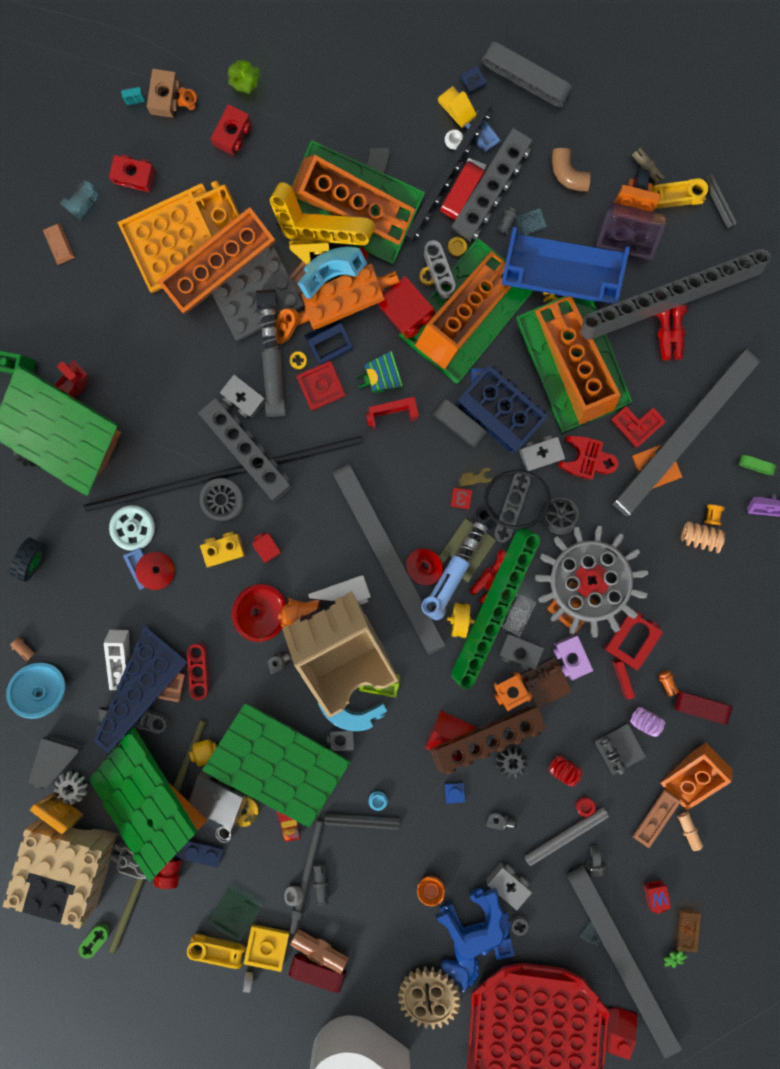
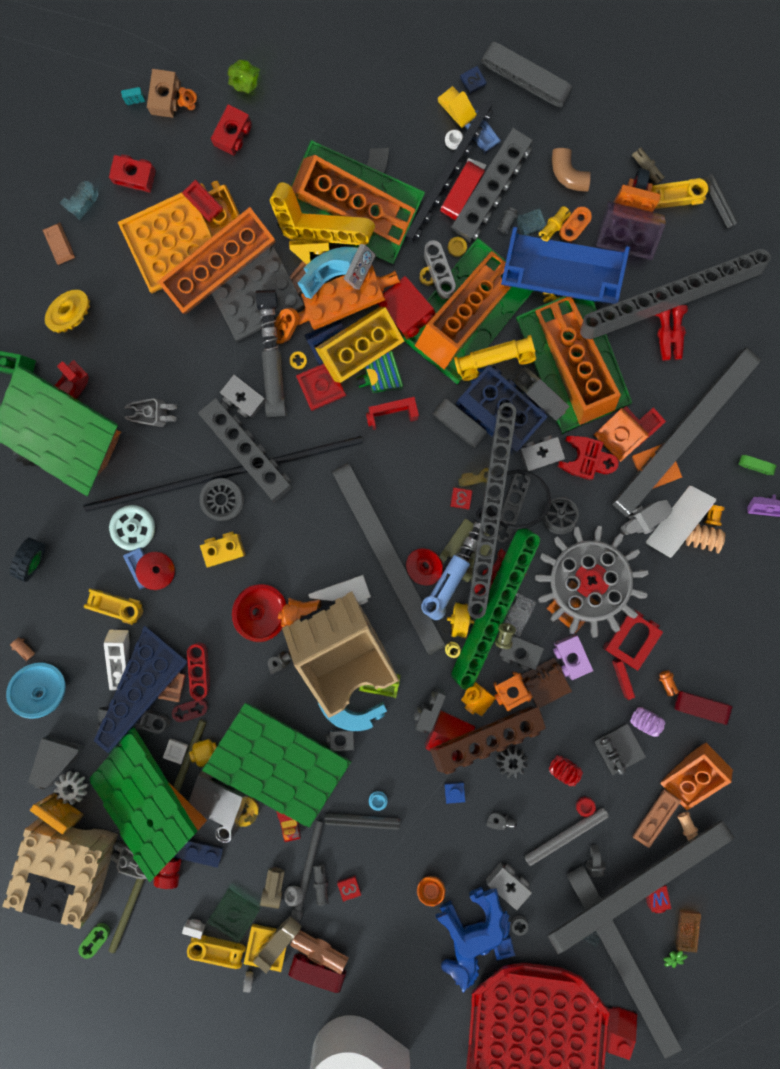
(67, 311): none -> yellow gear
(113, 606): none -> yellow piece
(151, 412): none -> light grey hinge
(175, 751): none -> white plate
(188, 706): none -> dark red beam
(194, 928): none -> white plate
(202, 201): none -> red tile
(266, 546): red brick -> none
(272, 892): none -> dark tan piece
(276, 944): none -> dark tan leg
(349, 888): none -> red tile
(359, 266): none -> light grey tile
(359, 344): none -> yellow brick
(427, 714): none -> dark grey plate
(445, 996): tan gear -> none
(449, 646): none -> light yellow pin
(477, 699): none -> light orange brick
(495, 501): none -> dark grey beam
(505, 636): none -> olive bush
(521, 349): none -> yellow piece
(541, 393): none -> dark grey slope
(554, 223): none -> yellow pin
(574, 225): none -> orange plate
(621, 434): none -> orange tile
(640, 886): none -> dark grey beam
(647, 517): none -> light grey hinge
(681, 522): none -> white sticker

